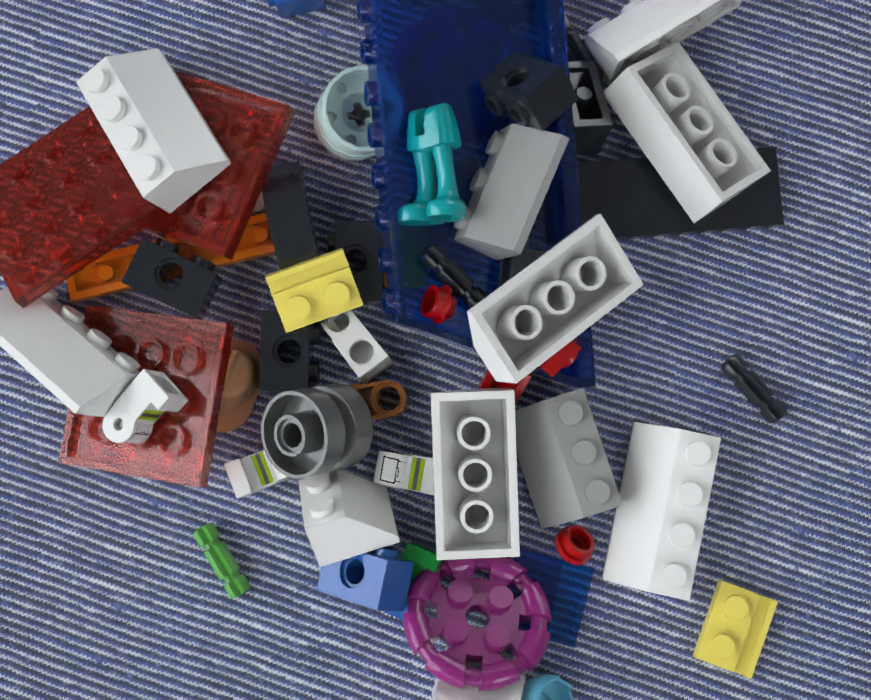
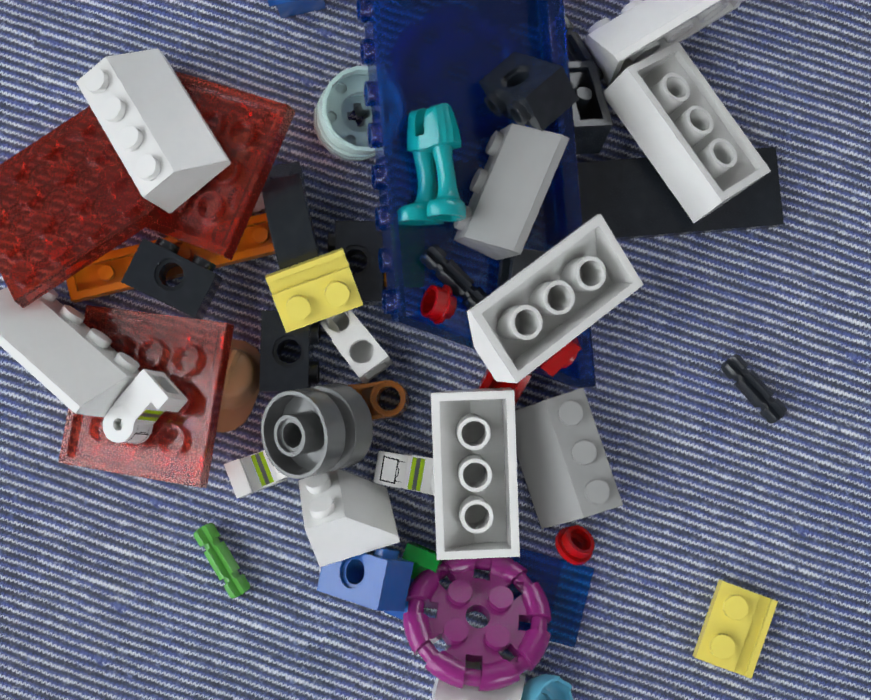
(662, 511): white slope -> none

